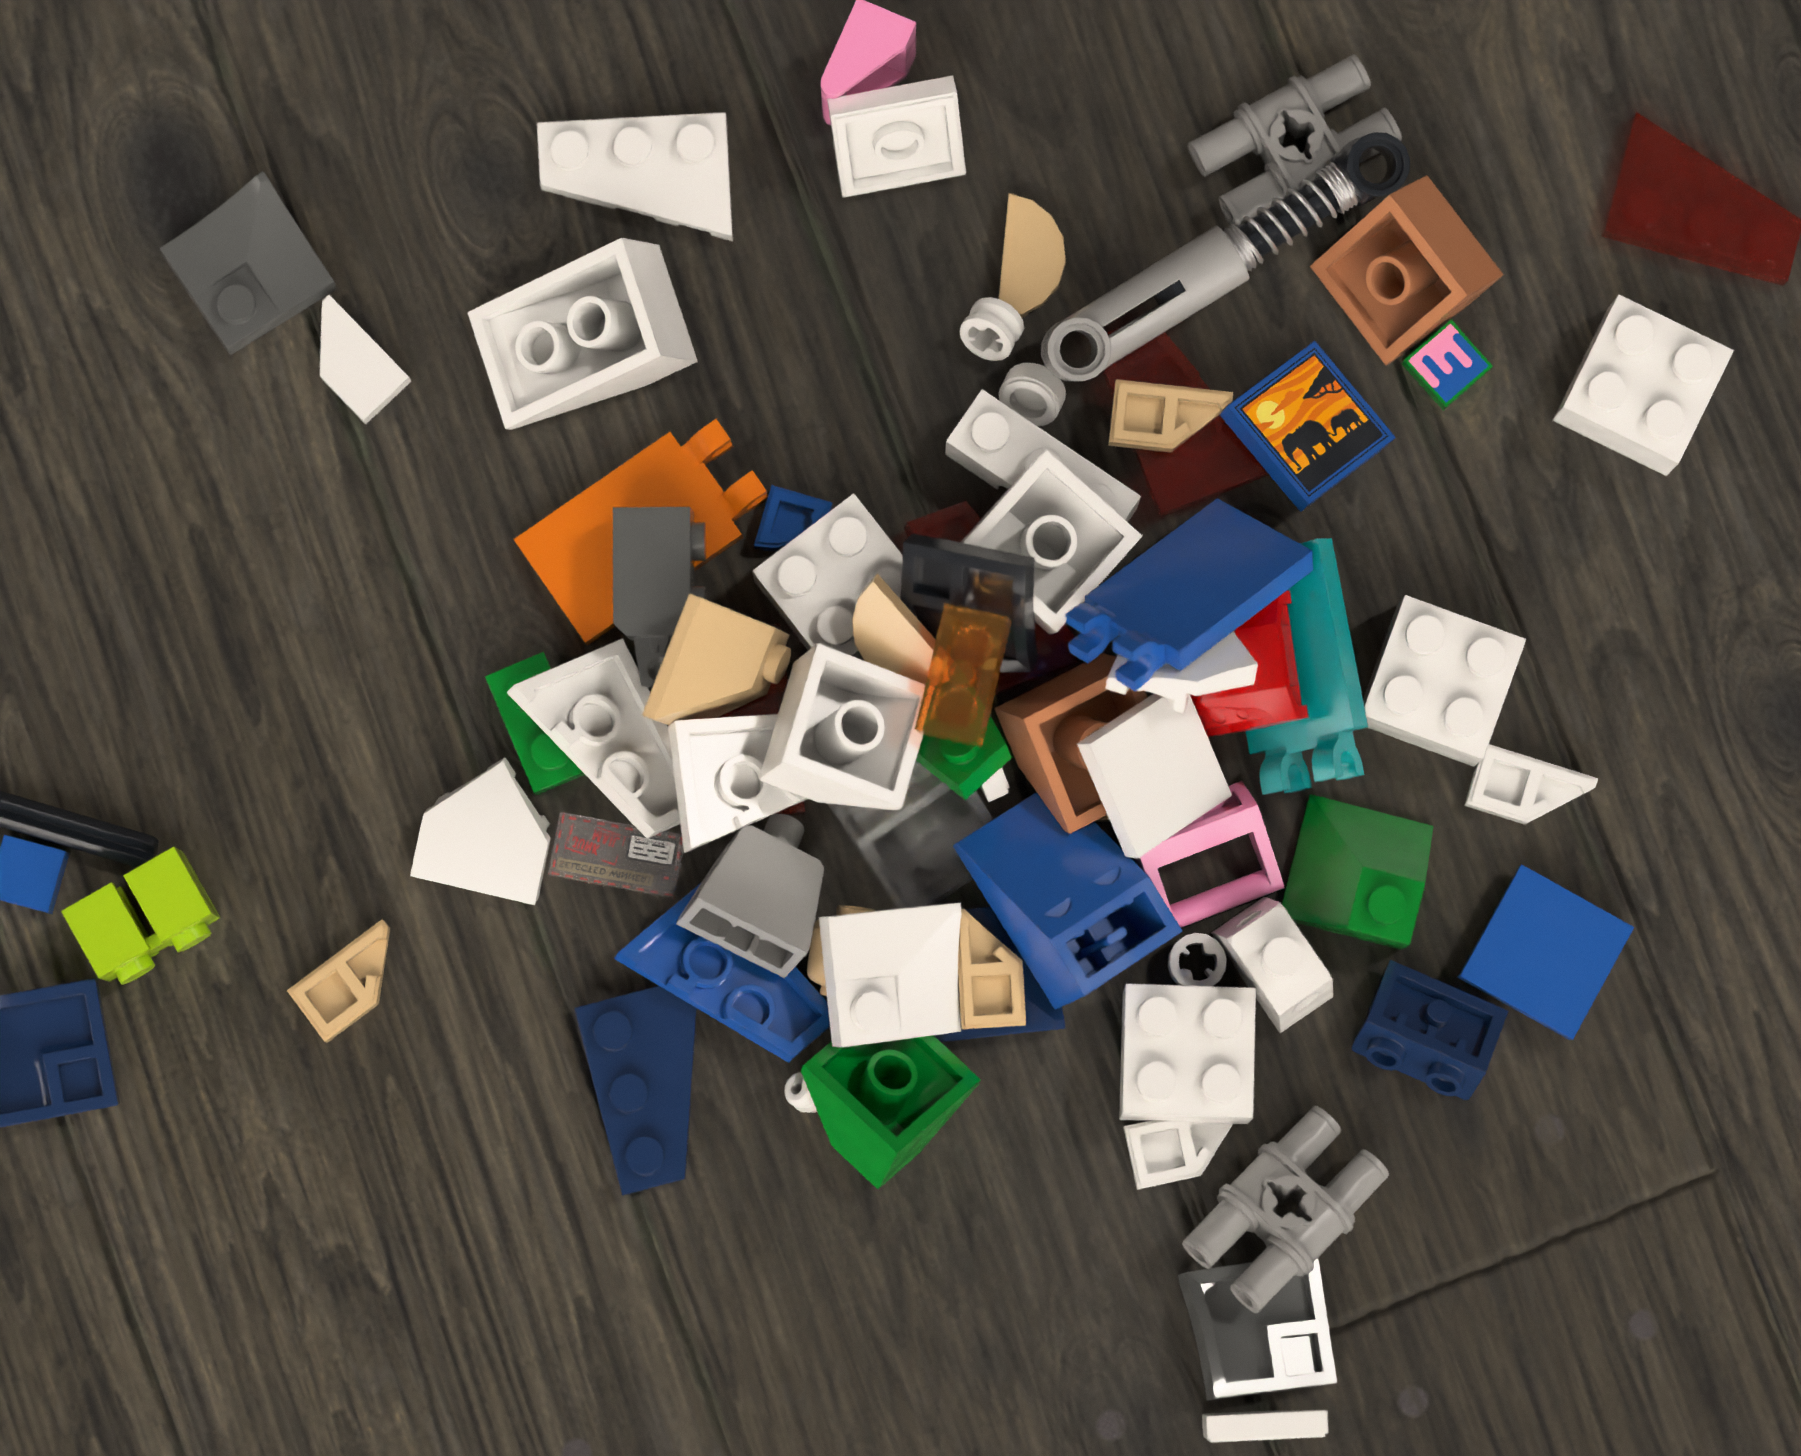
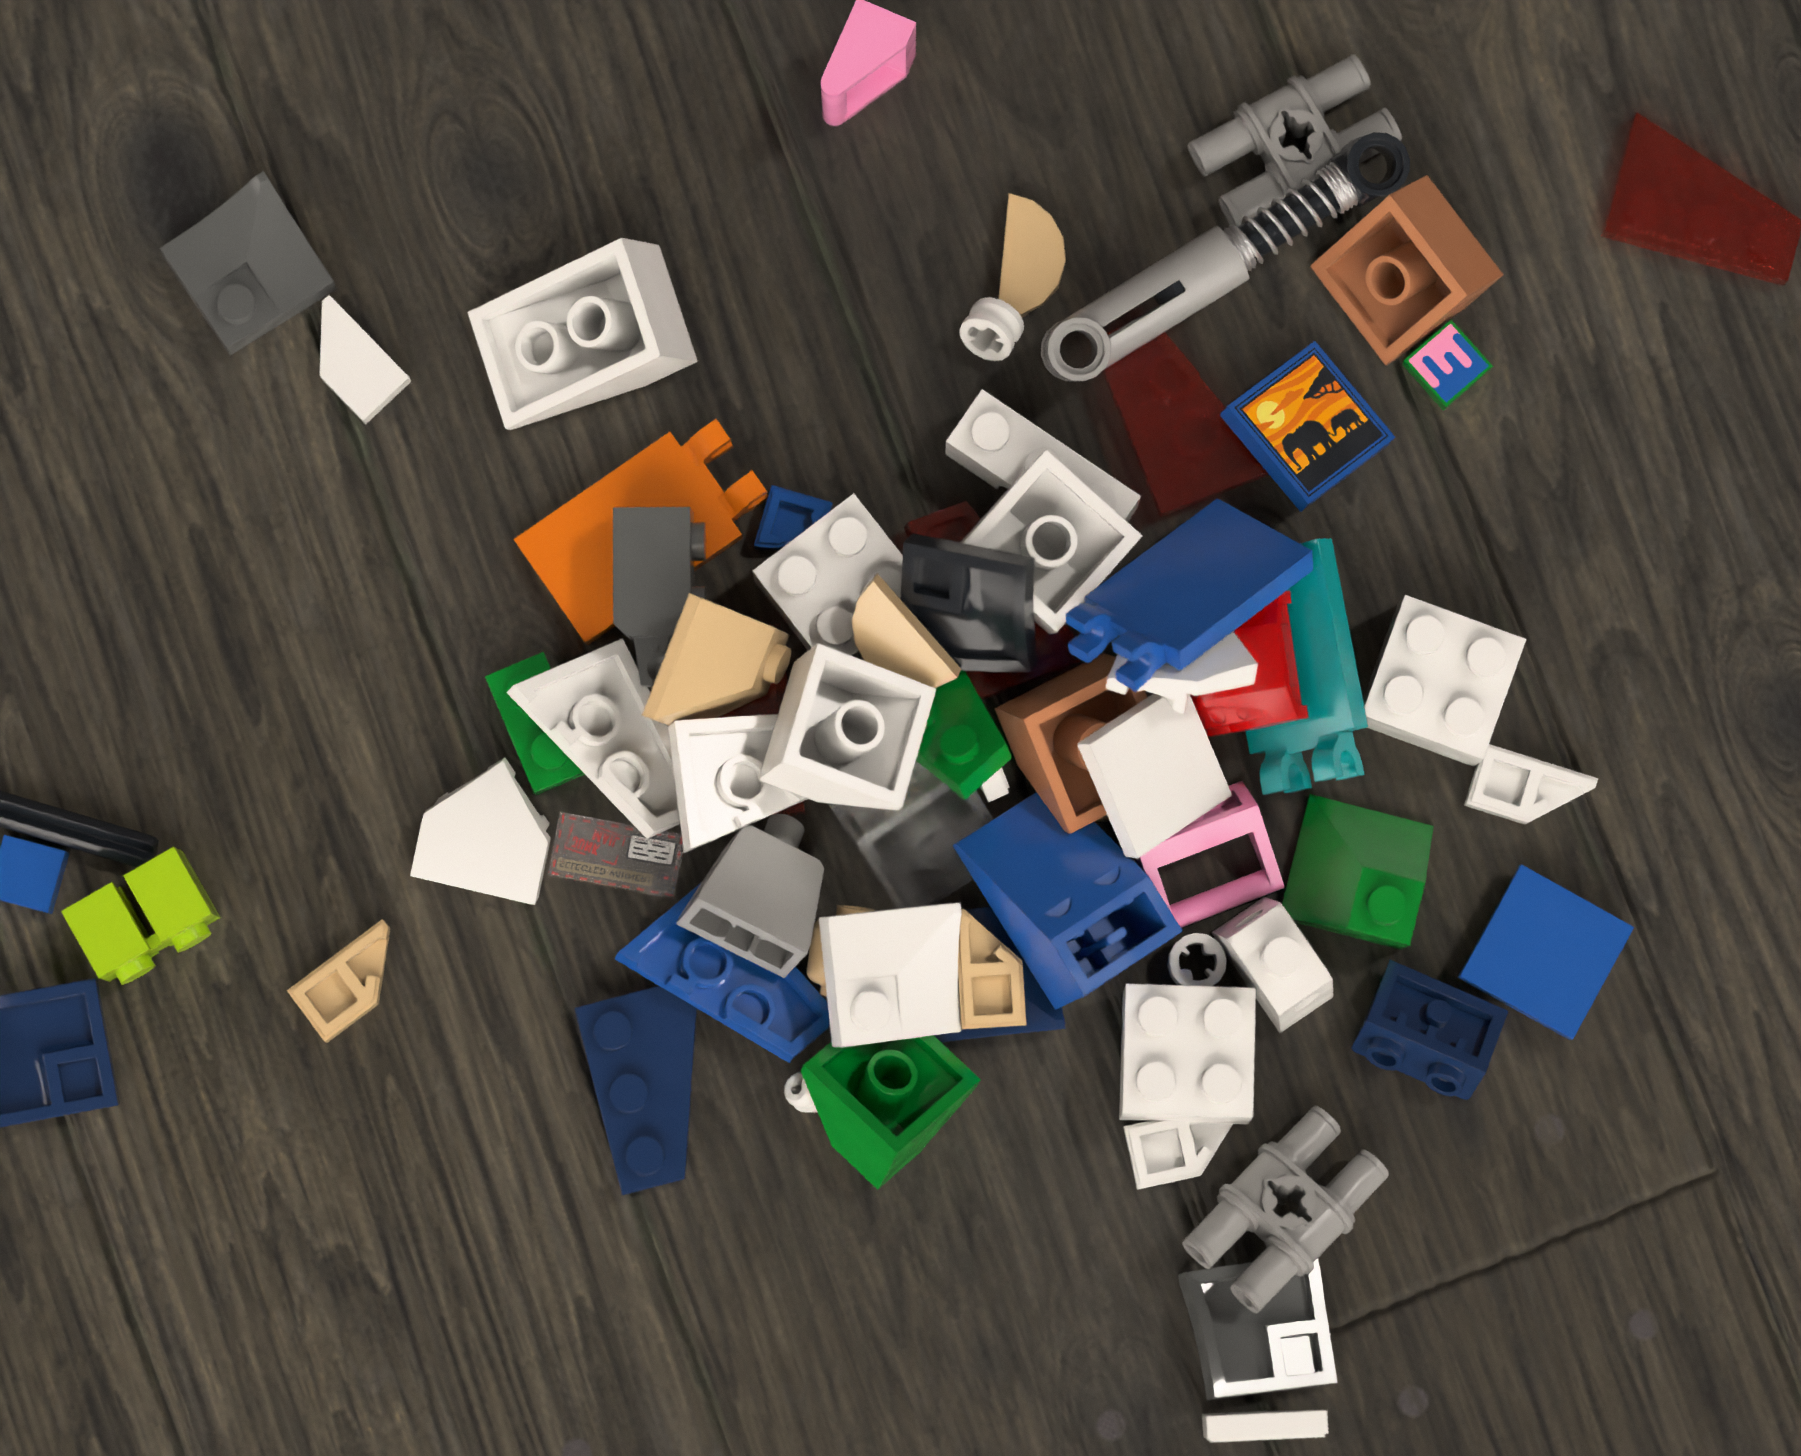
(644, 165): white wing -> none
(897, 136): white tile -> none
(963, 675): clear orange plate -> none
(1033, 393): white tile -> none
(1160, 414): tan tile -> none
(1643, 385): white brick -> none

